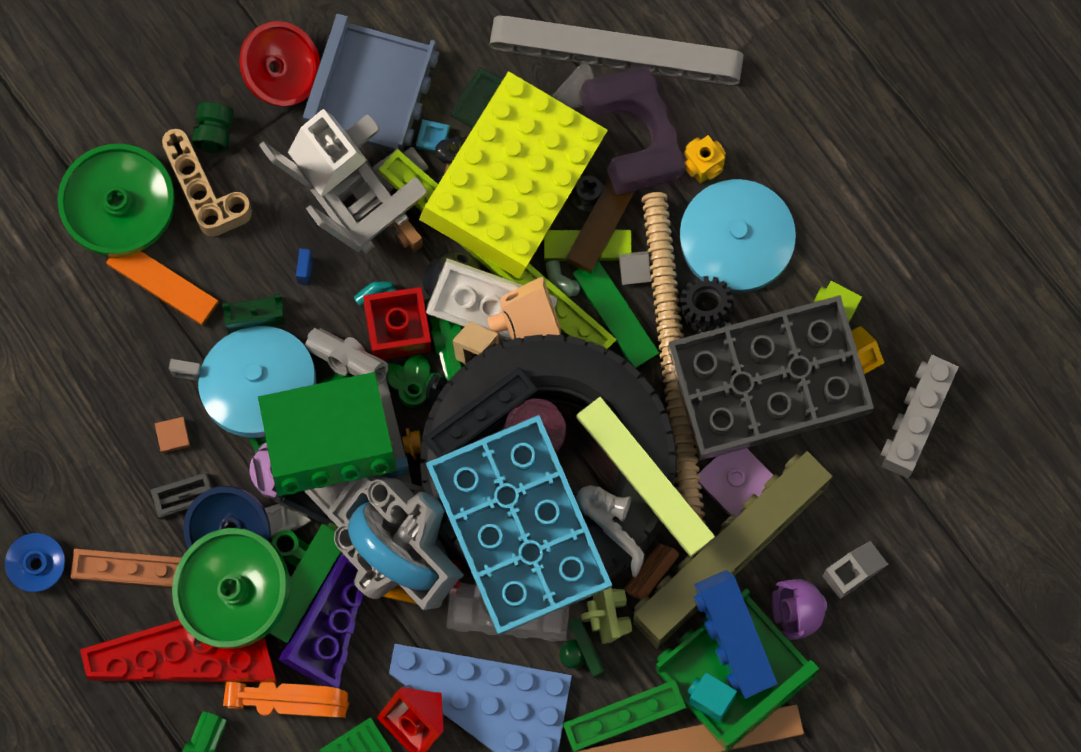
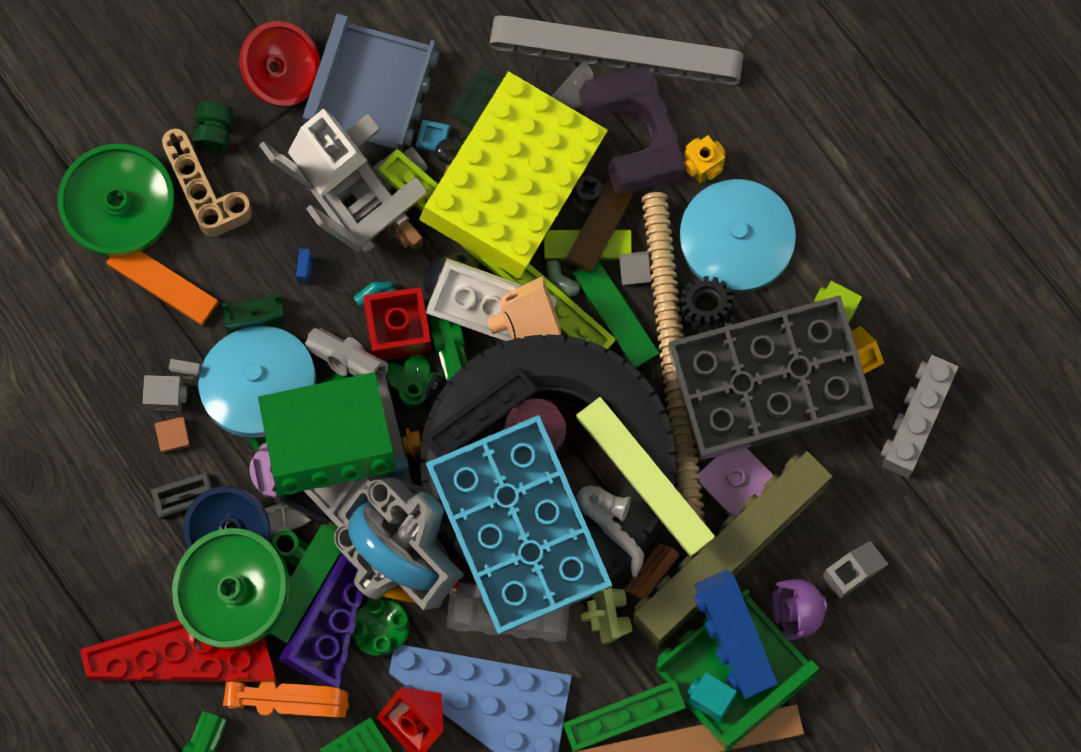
(27, 550): blue dish -> none
(124, 568): nougat tile -> none
(164, 393): none -> light grey brick
(380, 627): none -> green dish
(473, 340): tan panel -> none
(577, 652): dark green tile -> none

